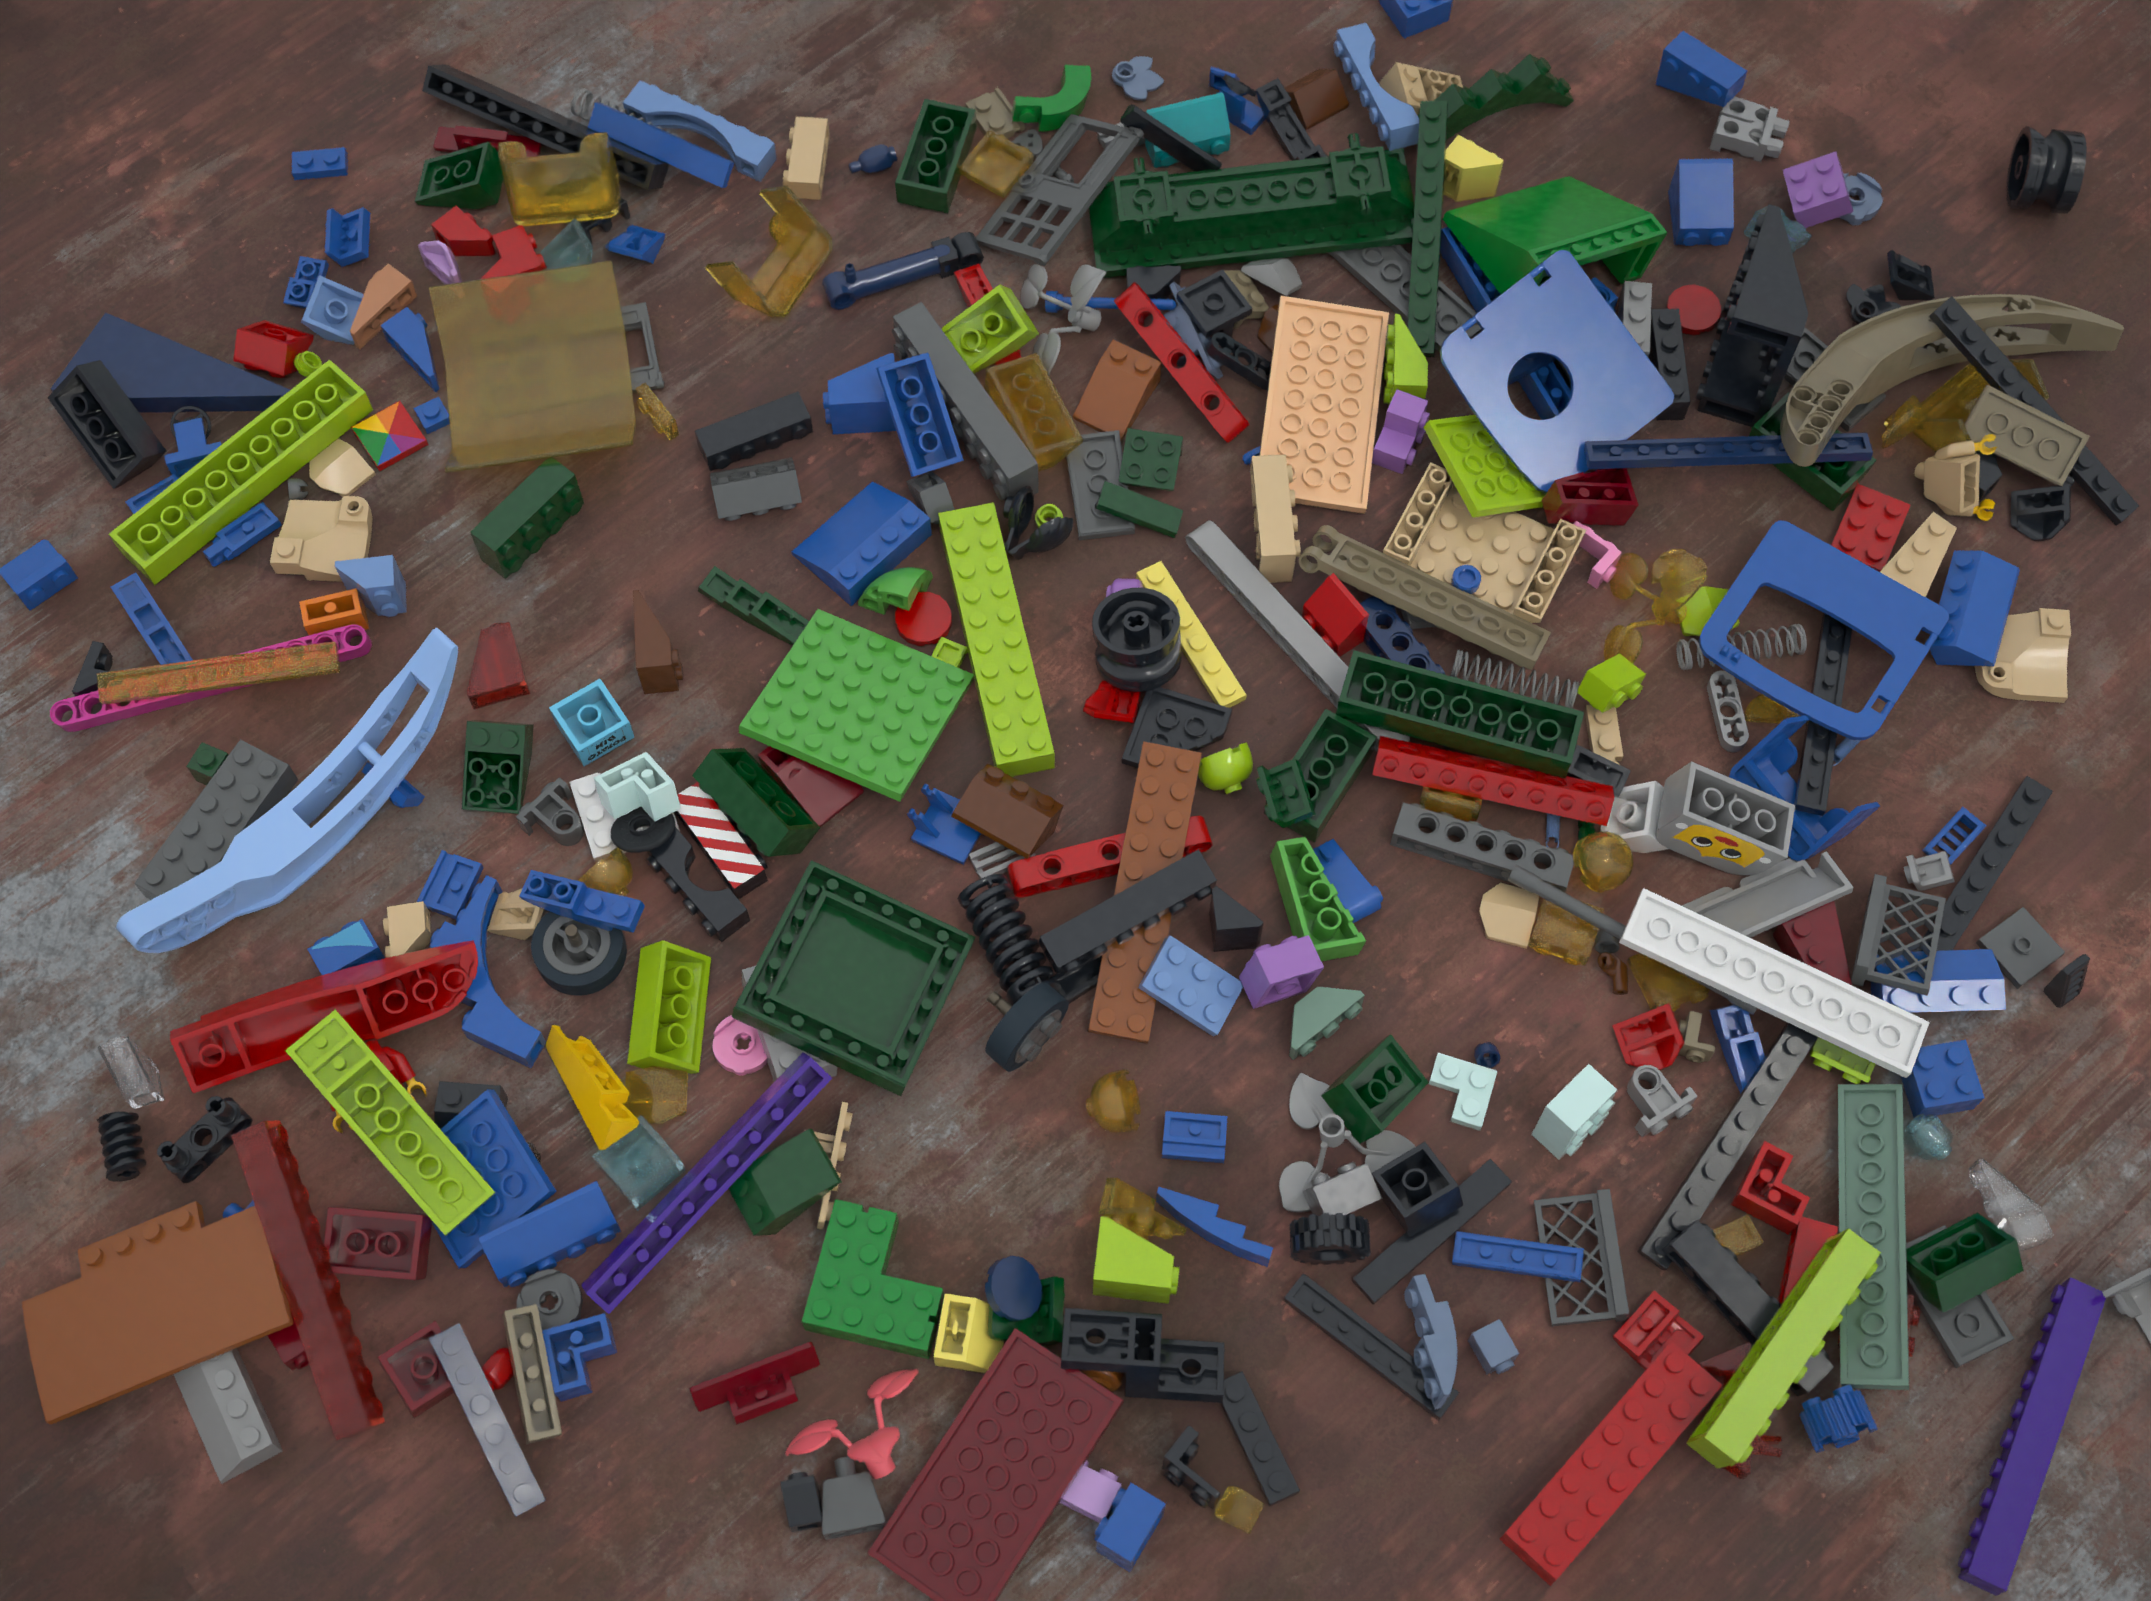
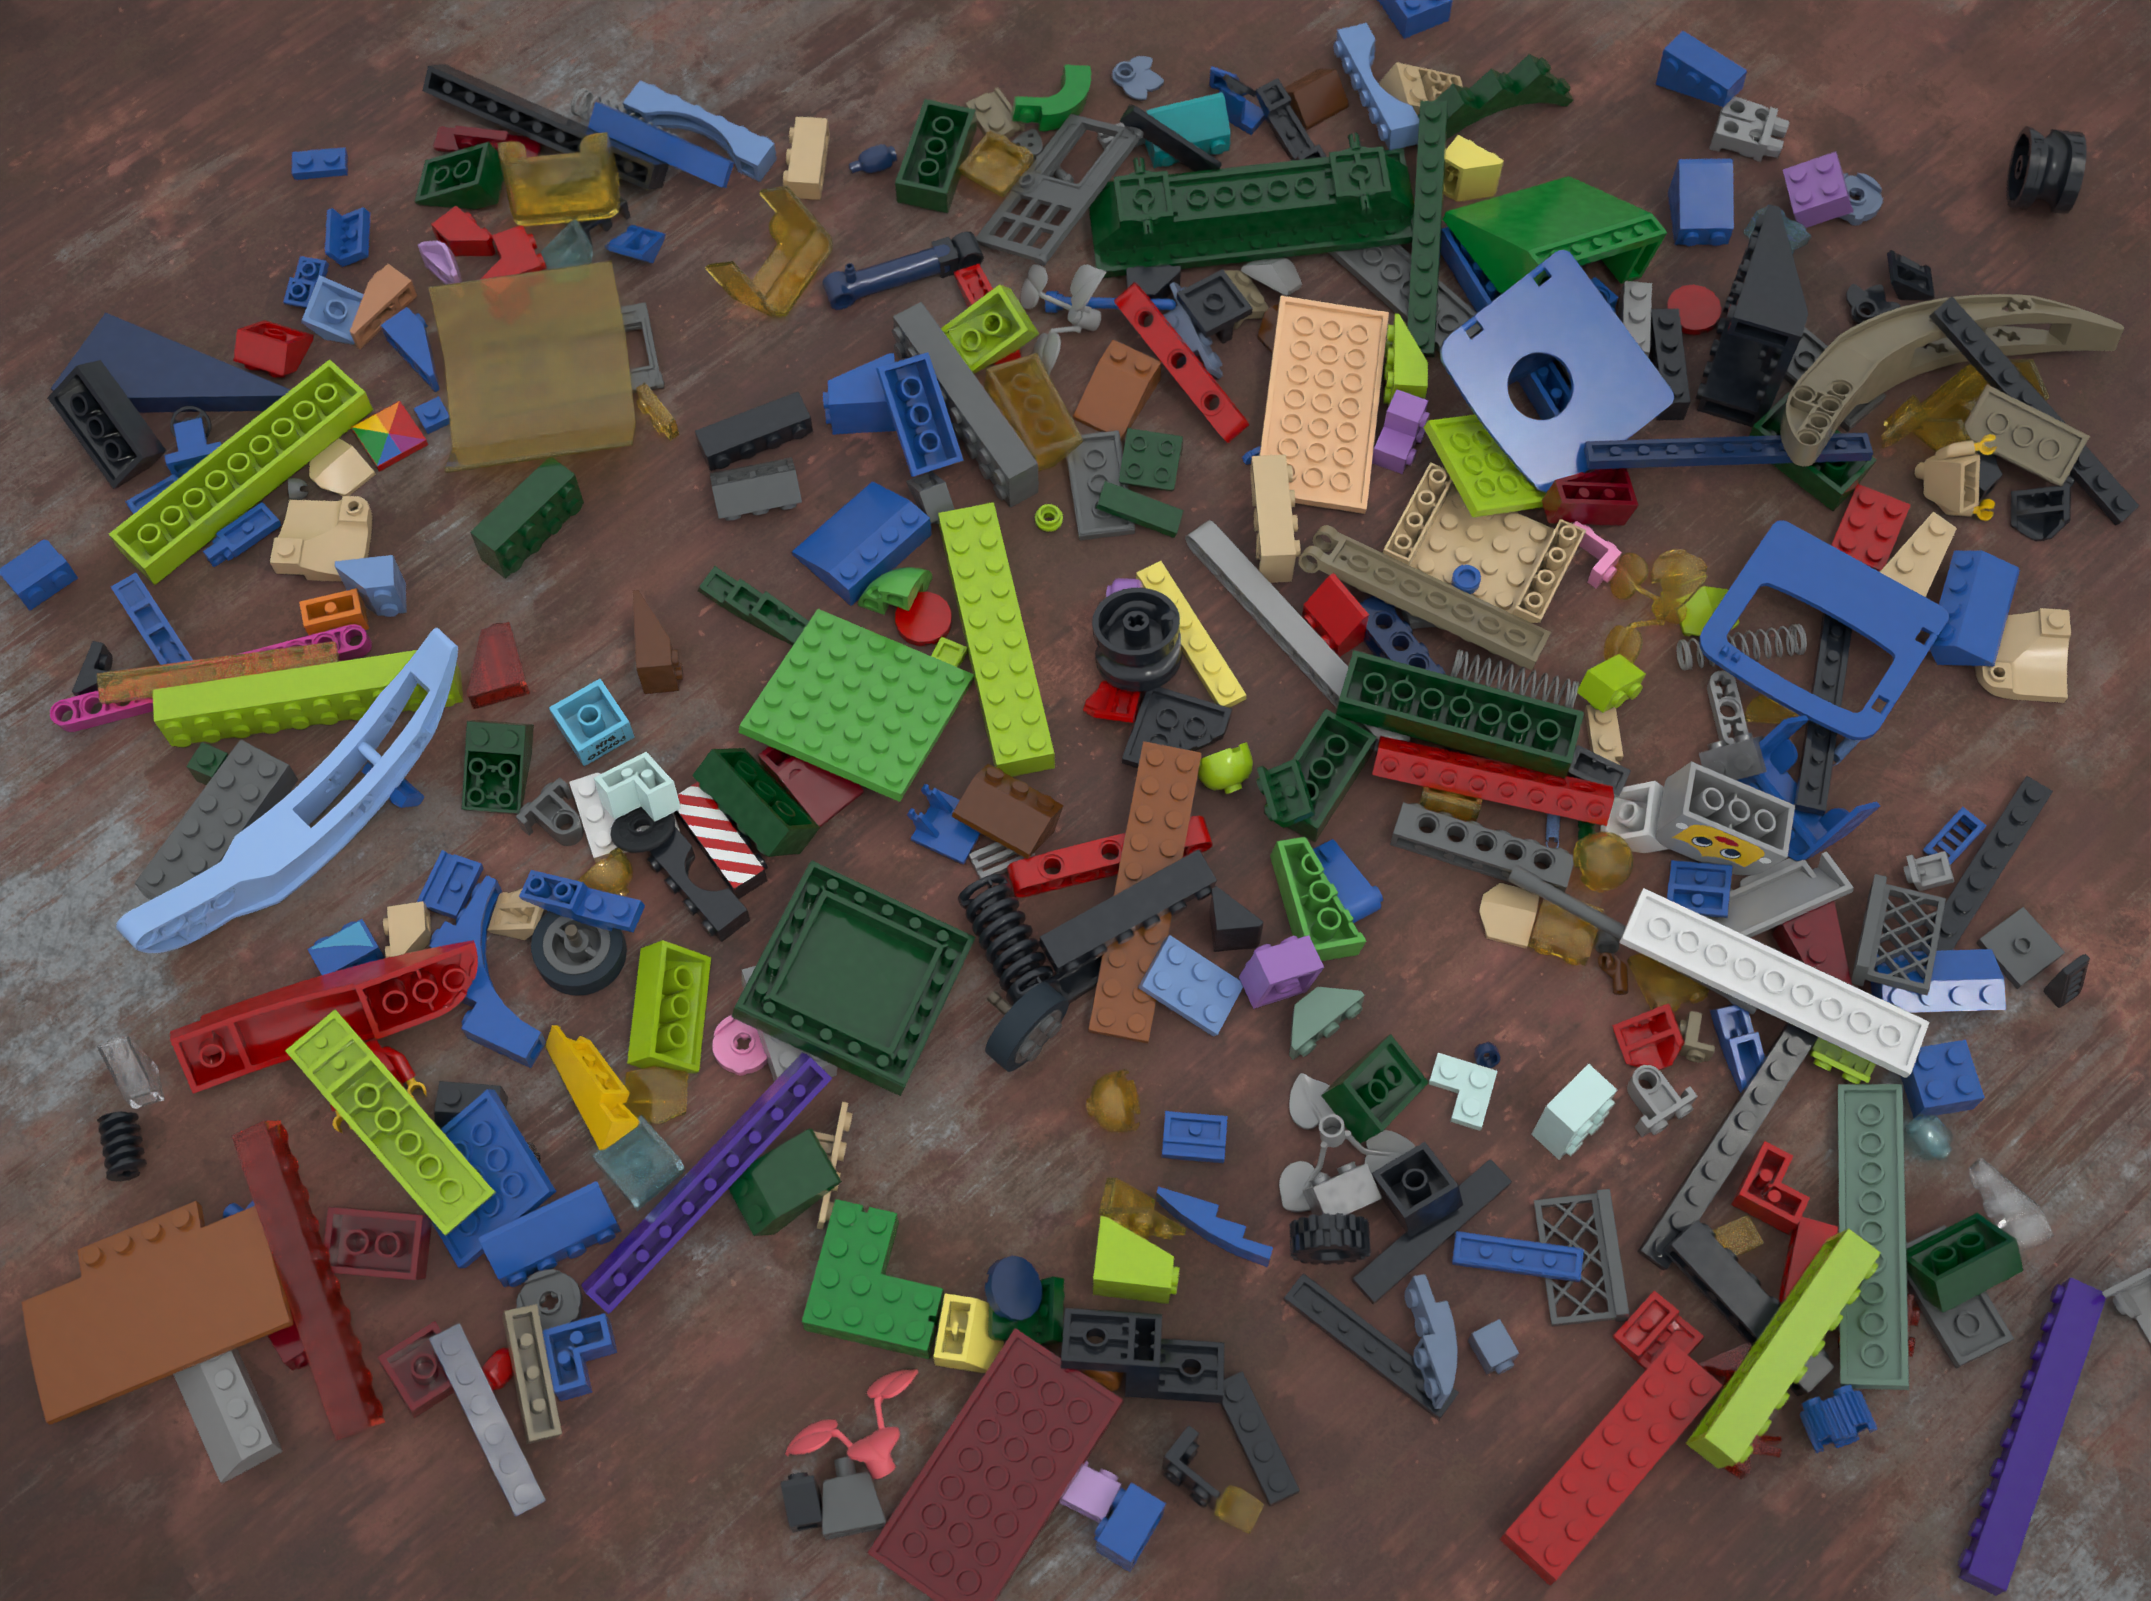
(188, 1156): black piece -> none
(282, 699): none -> lime brick
(307, 363): lime plate -> none
(757, 1386): dark red bracket -> none
(1019, 514): black animal -> none
(1223, 356): black beam -> none
(1701, 887): none -> blue slope
(1736, 759): none -> flat silver bracket

